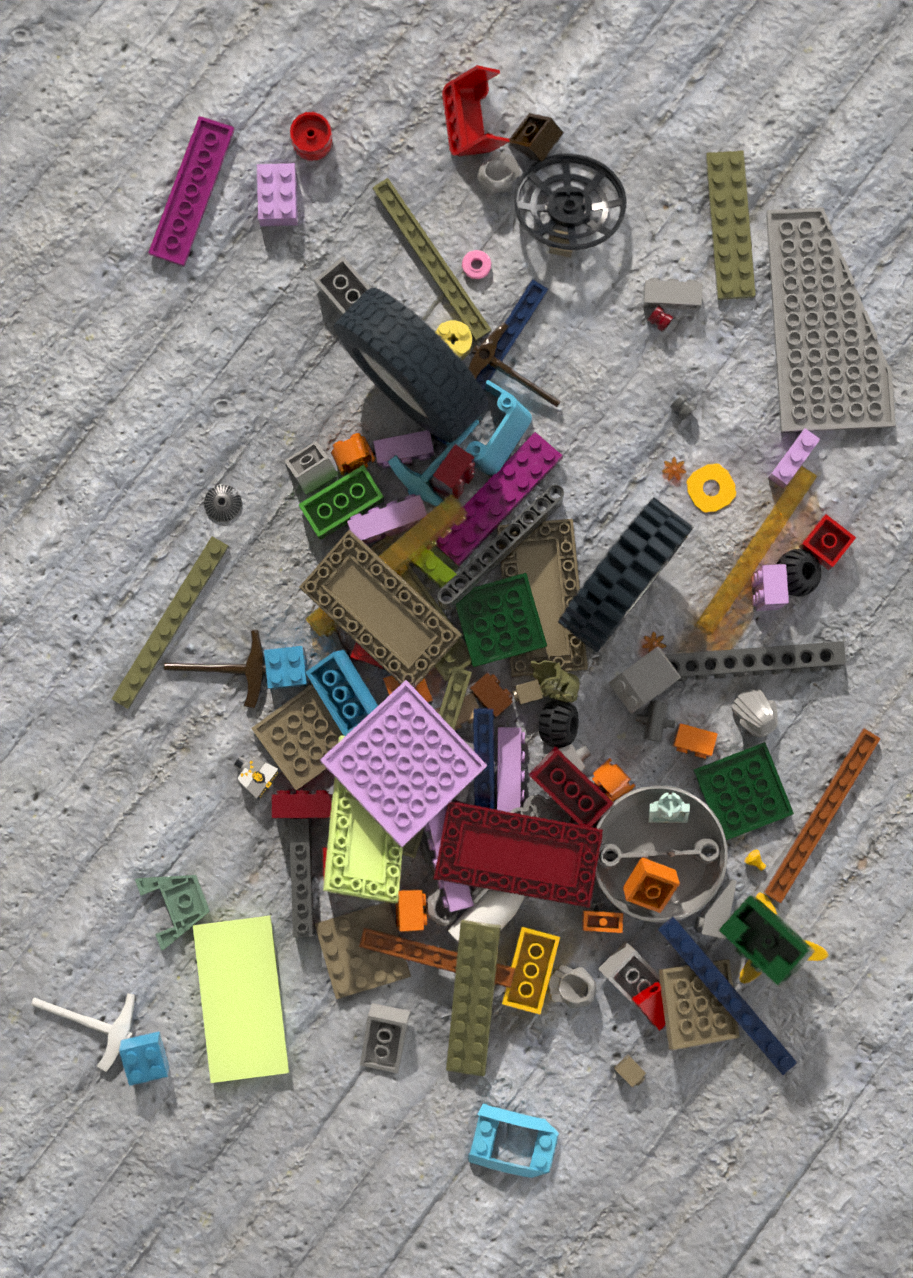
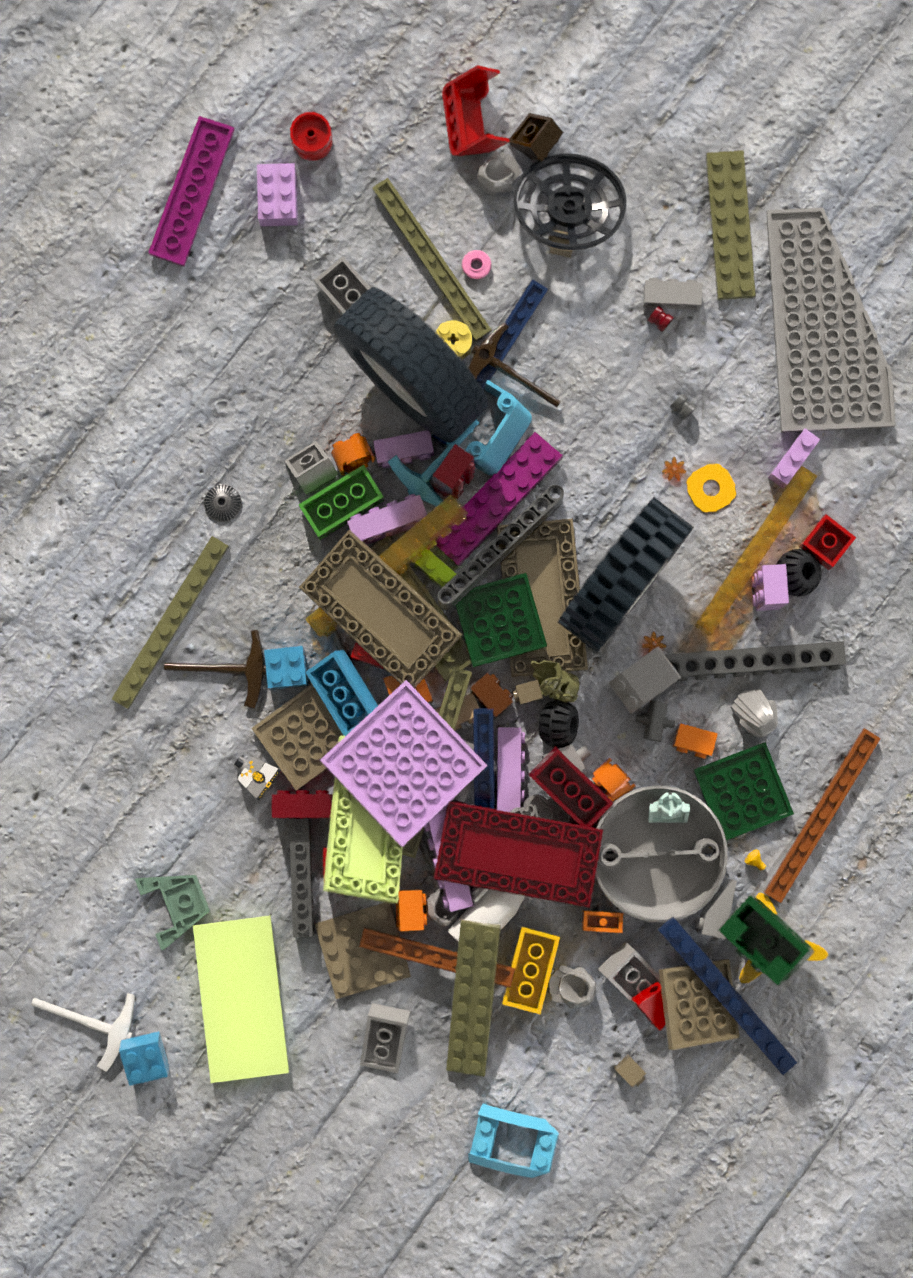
(651, 885): orange brick -> none

